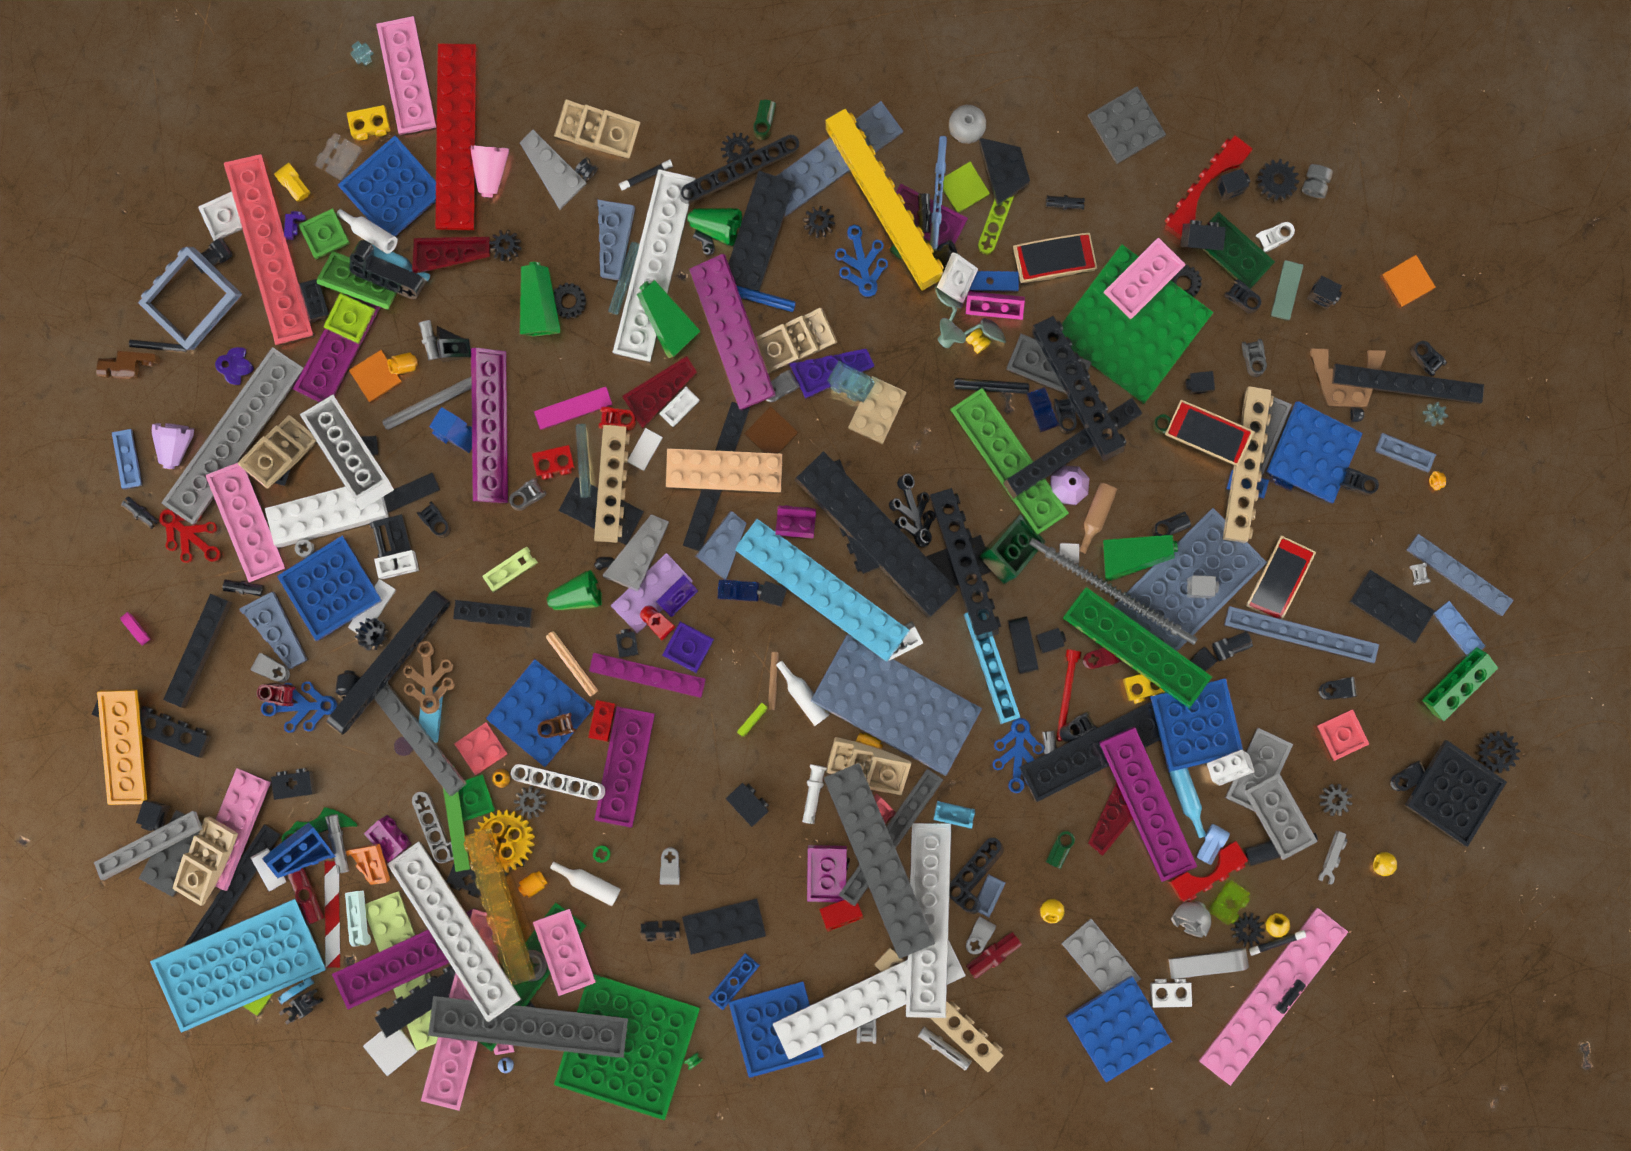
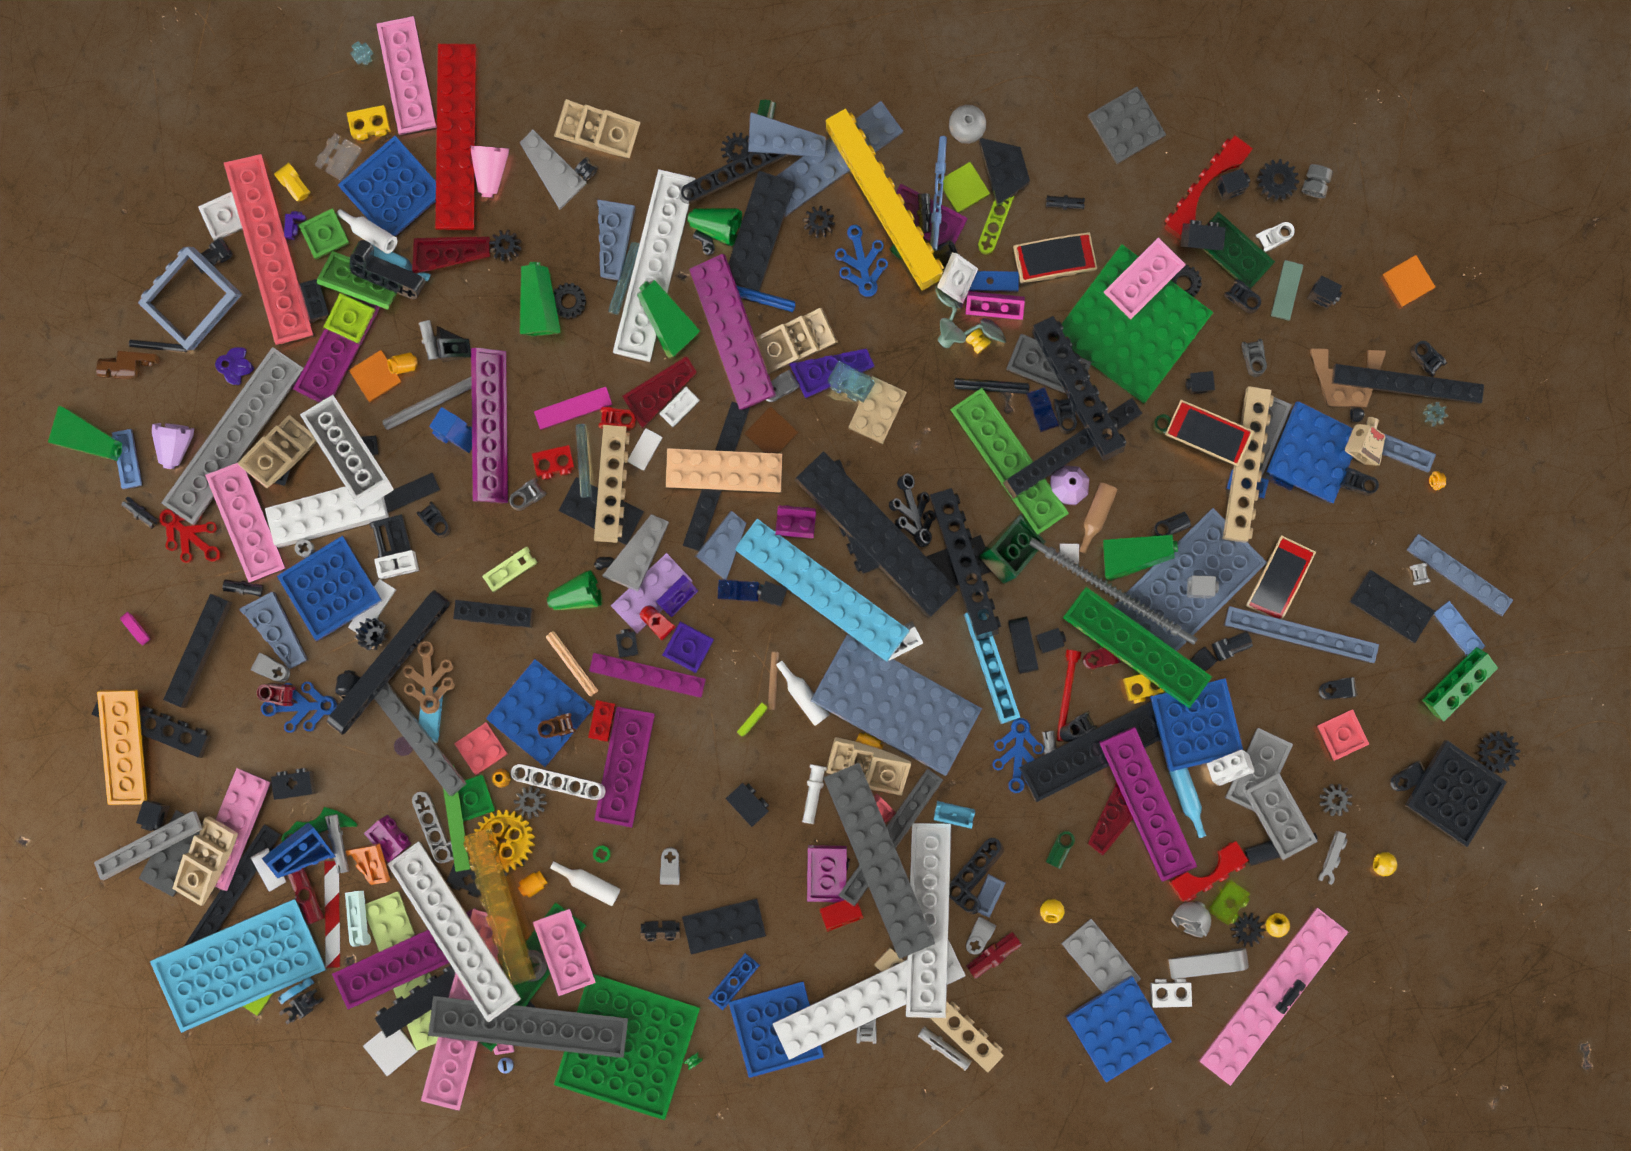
(78, 434): none -> green slope
(645, 175): black bar -> none
(780, 138): none -> sand blue wing
(1214, 840): light blue piece -> none
(1277, 942): black bar -> none
(1366, 443): none -> tan torso

